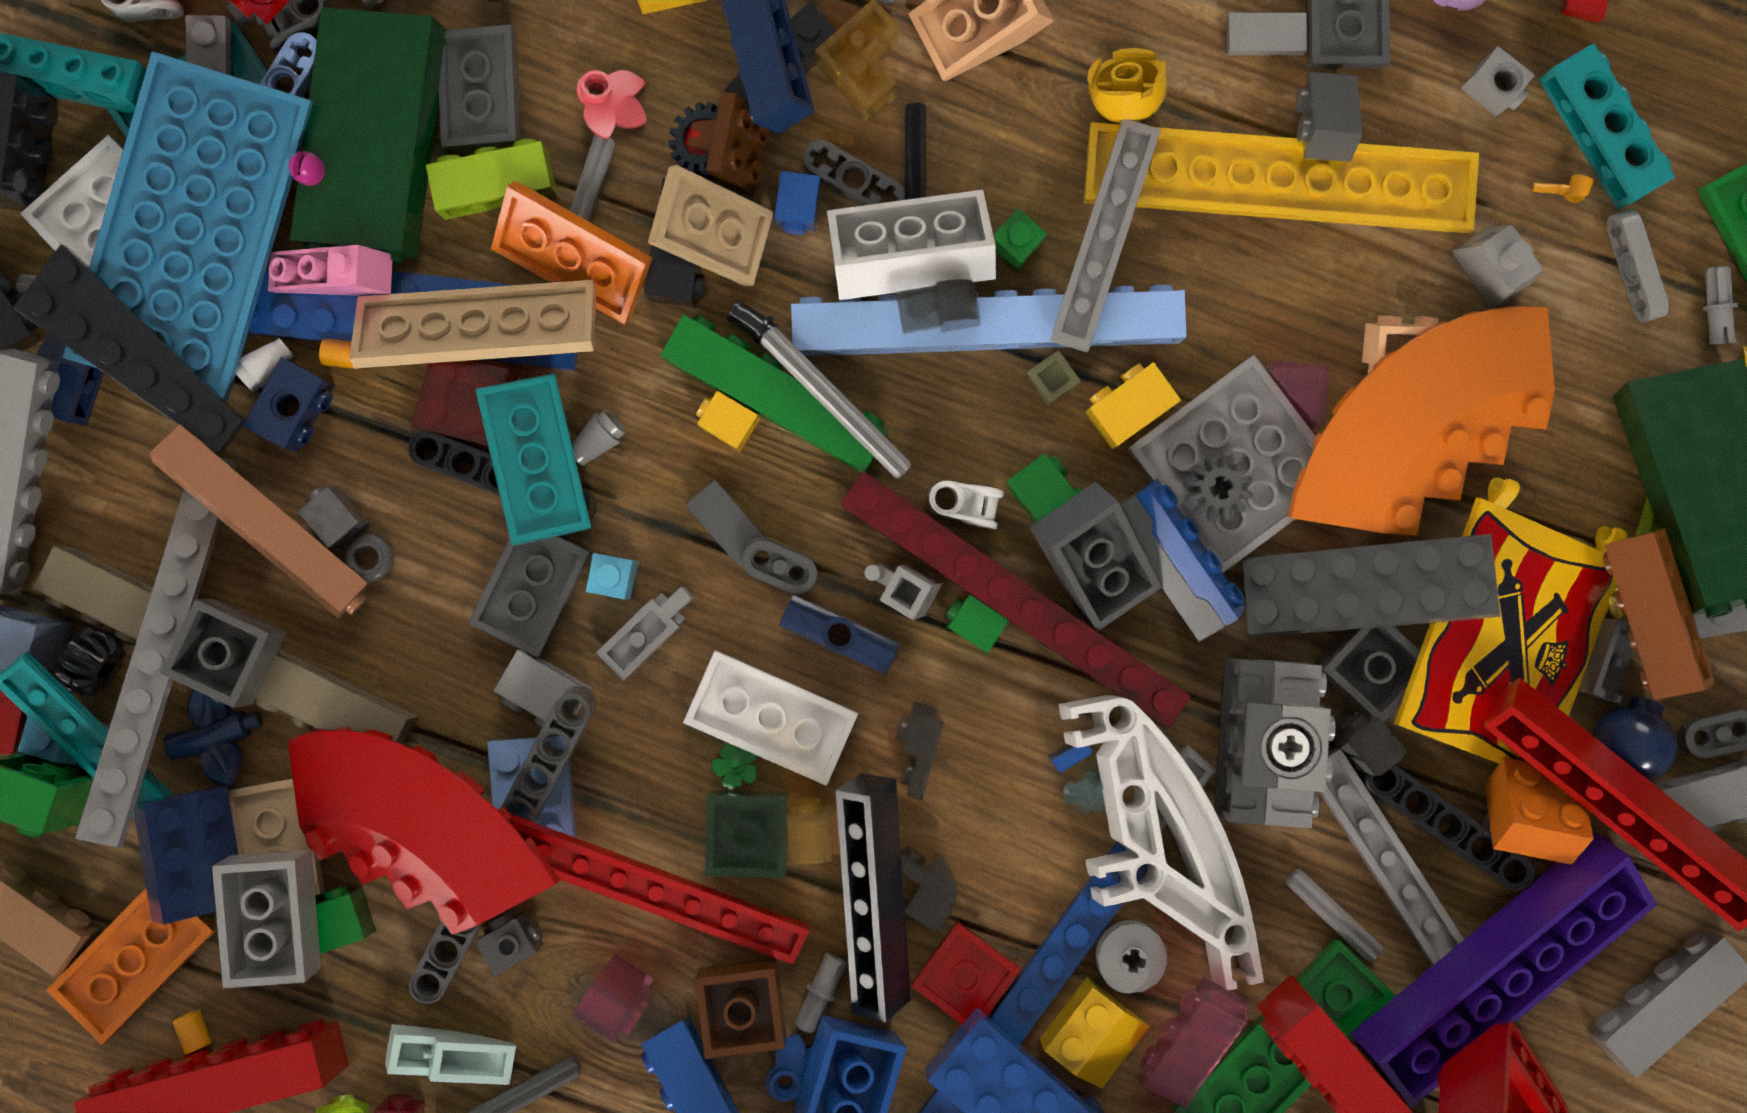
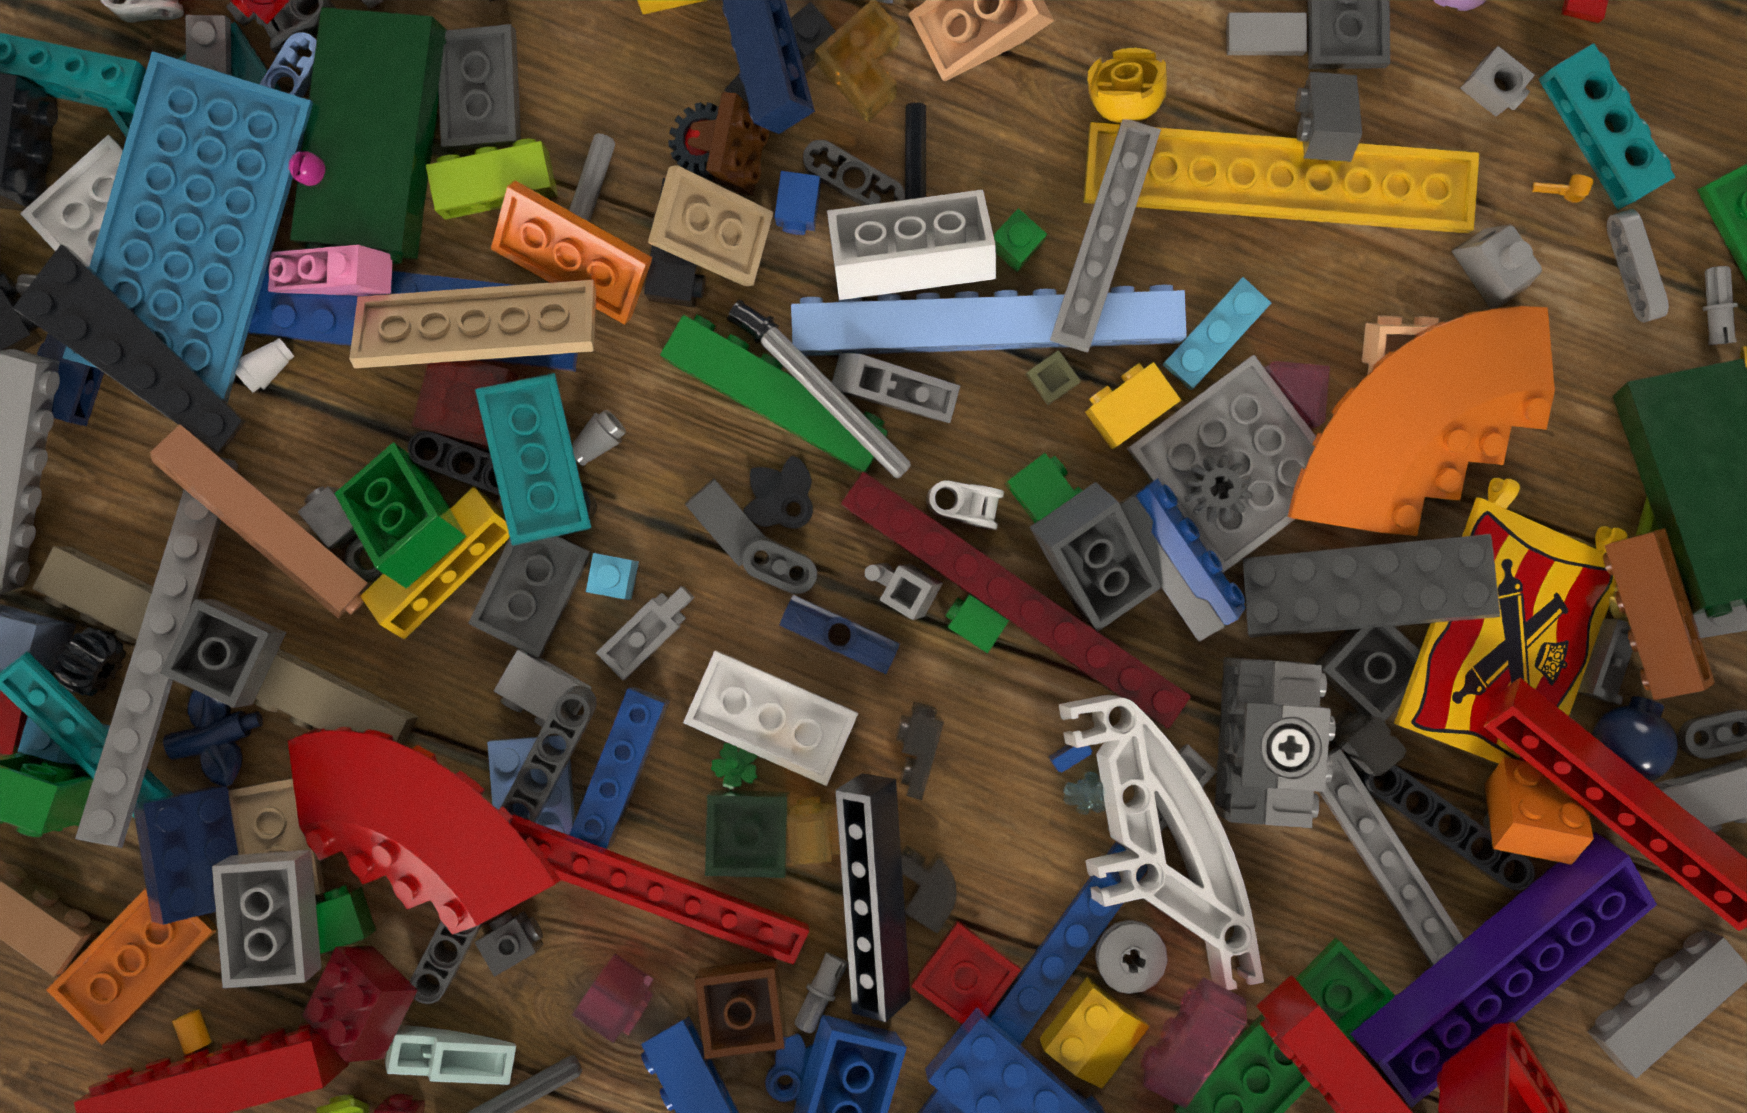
(270, 414): dark blue brick -> none
(335, 353): light orange hinge -> none
(359, 1003): none -> dark red brick
(399, 516): none -> green brick
(406, 608): none -> yellow brick
(617, 103): coral plate -> none
(619, 767): none -> blue piece
(727, 420): yellow brick -> none
(777, 491): none -> black plate
(895, 386): none -> light grey slope
(944, 306): clear smoke brick -> none
(1216, 333): none -> medium azure plate
(1333, 915): light grey axle -> none

